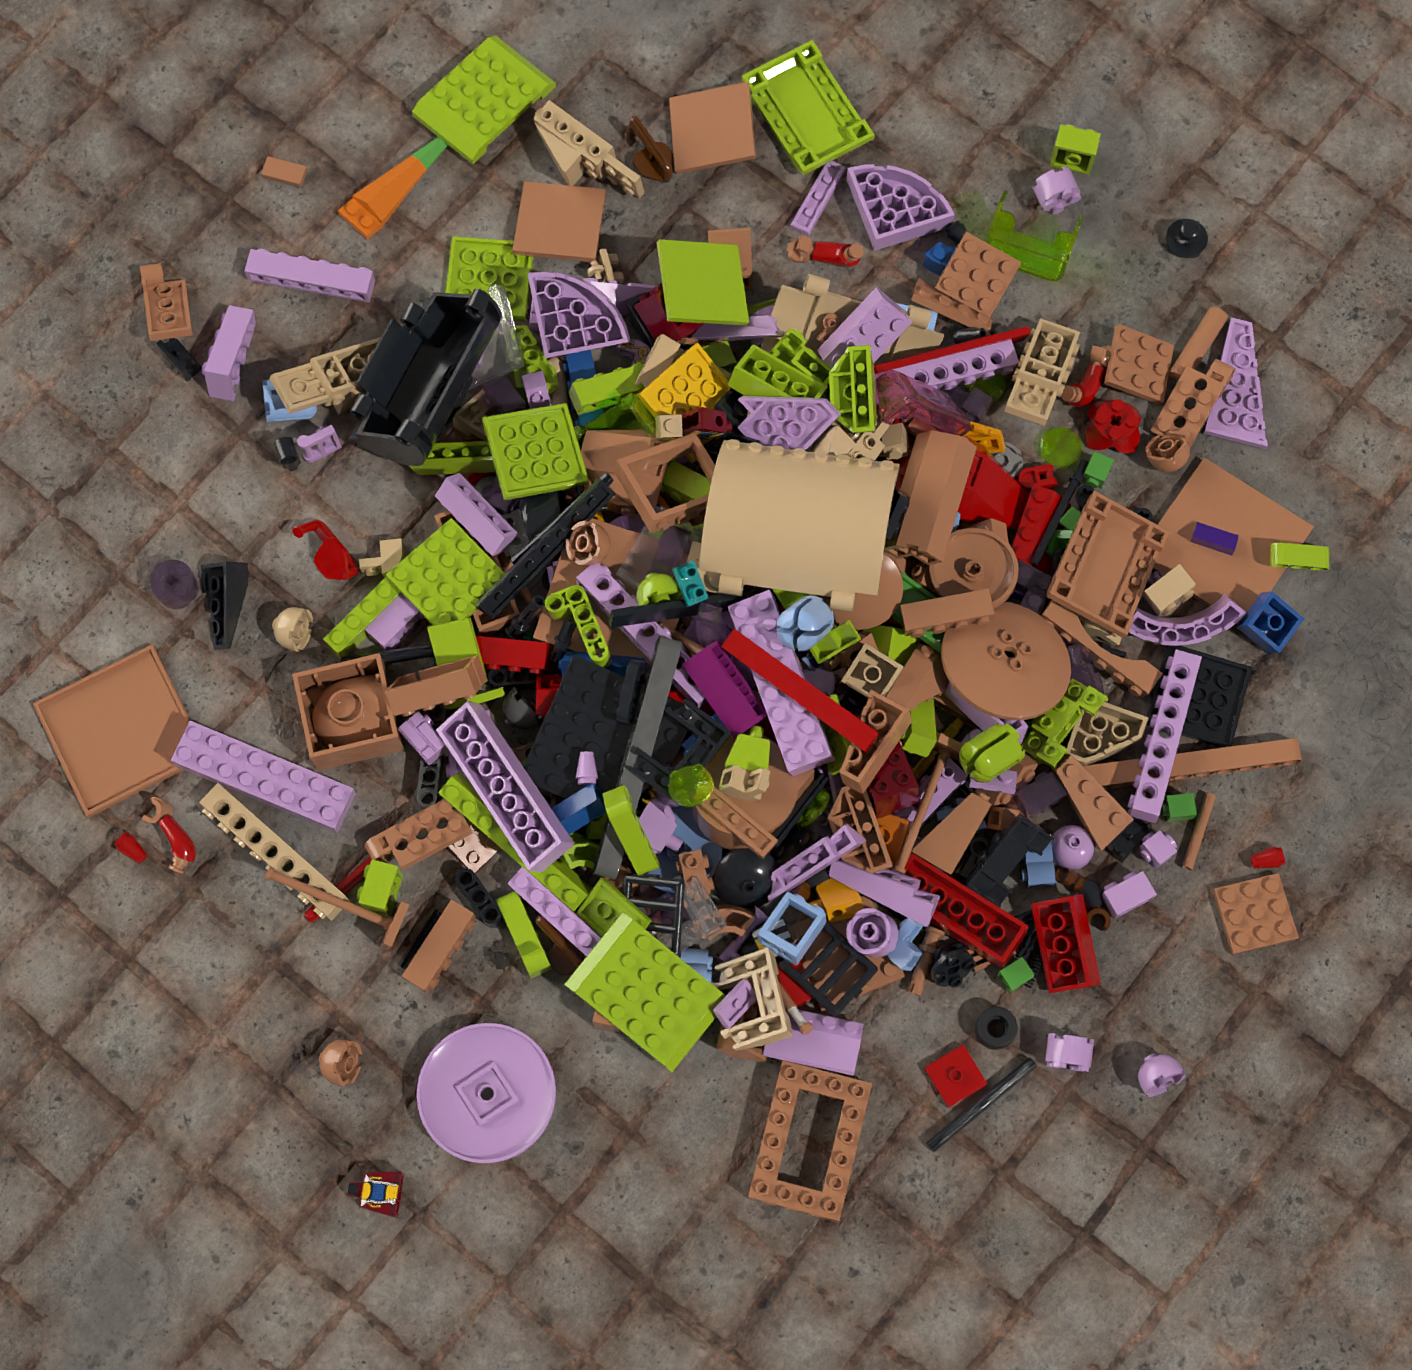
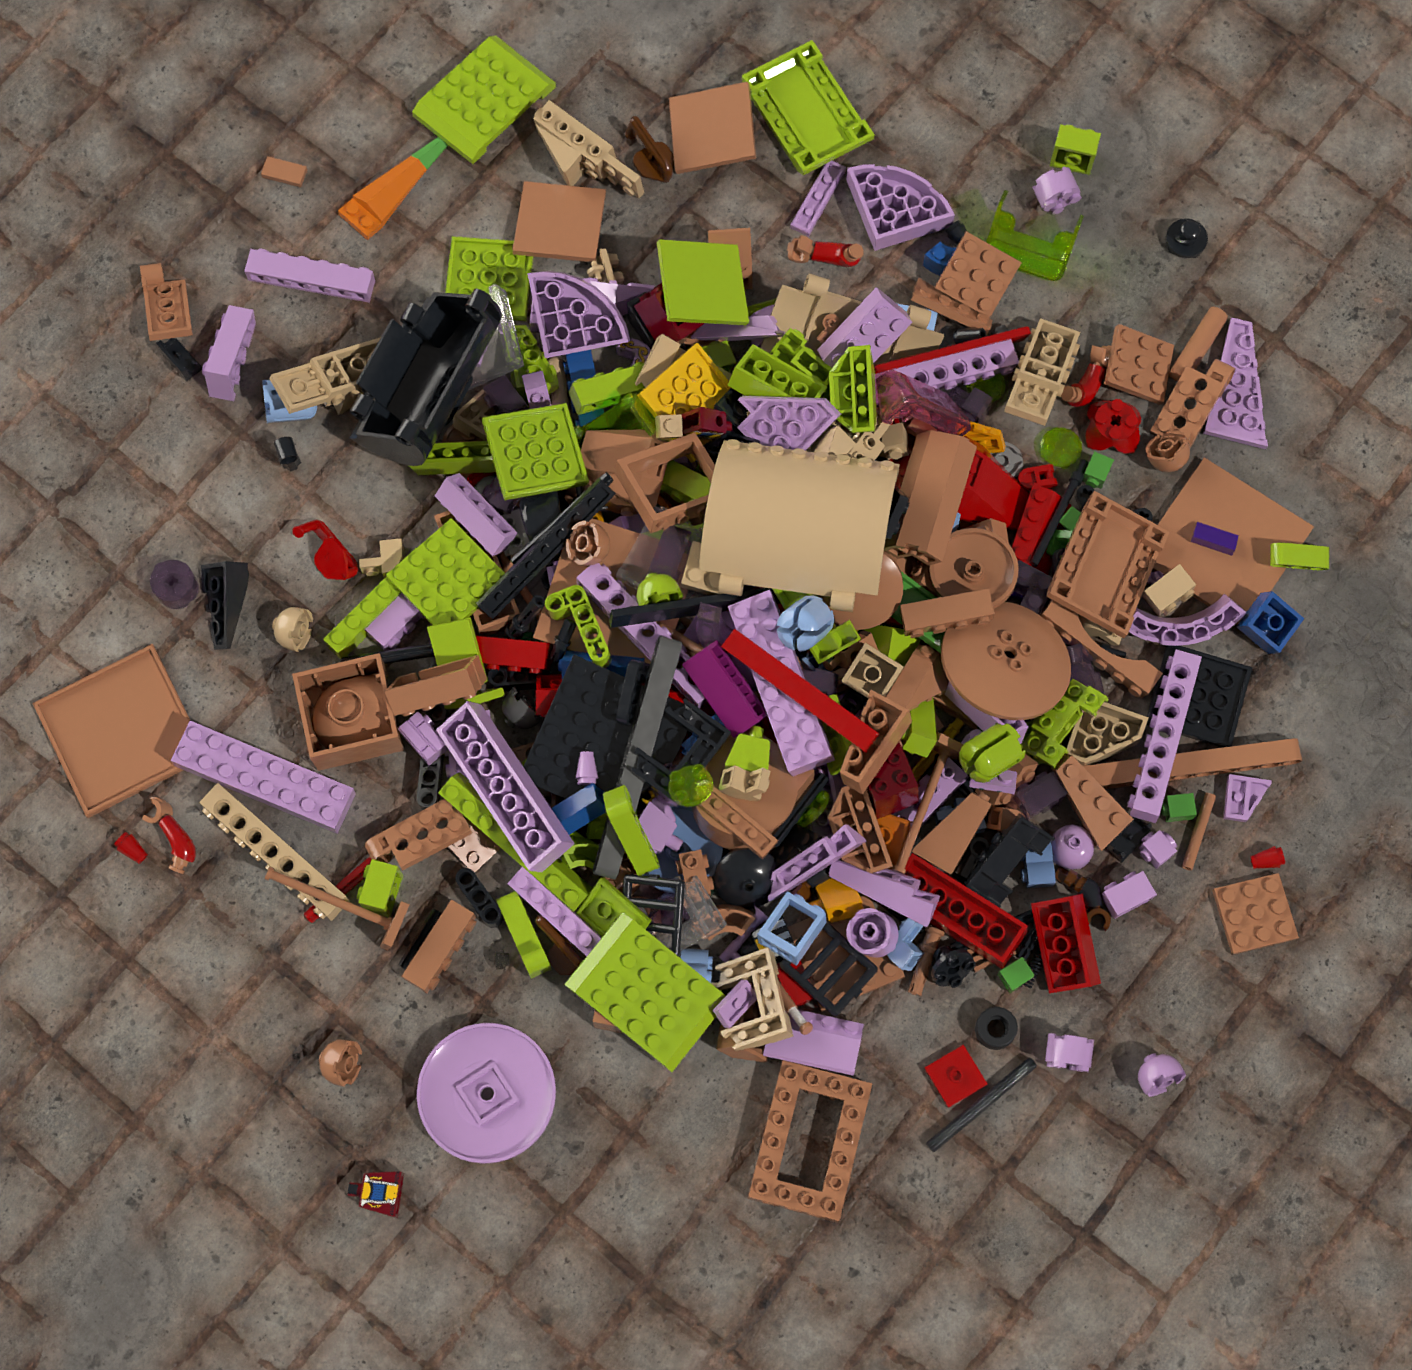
(326, 441): lavender plate -> none
(690, 583): teal hips -> none
(1243, 796): none -> lavender wing

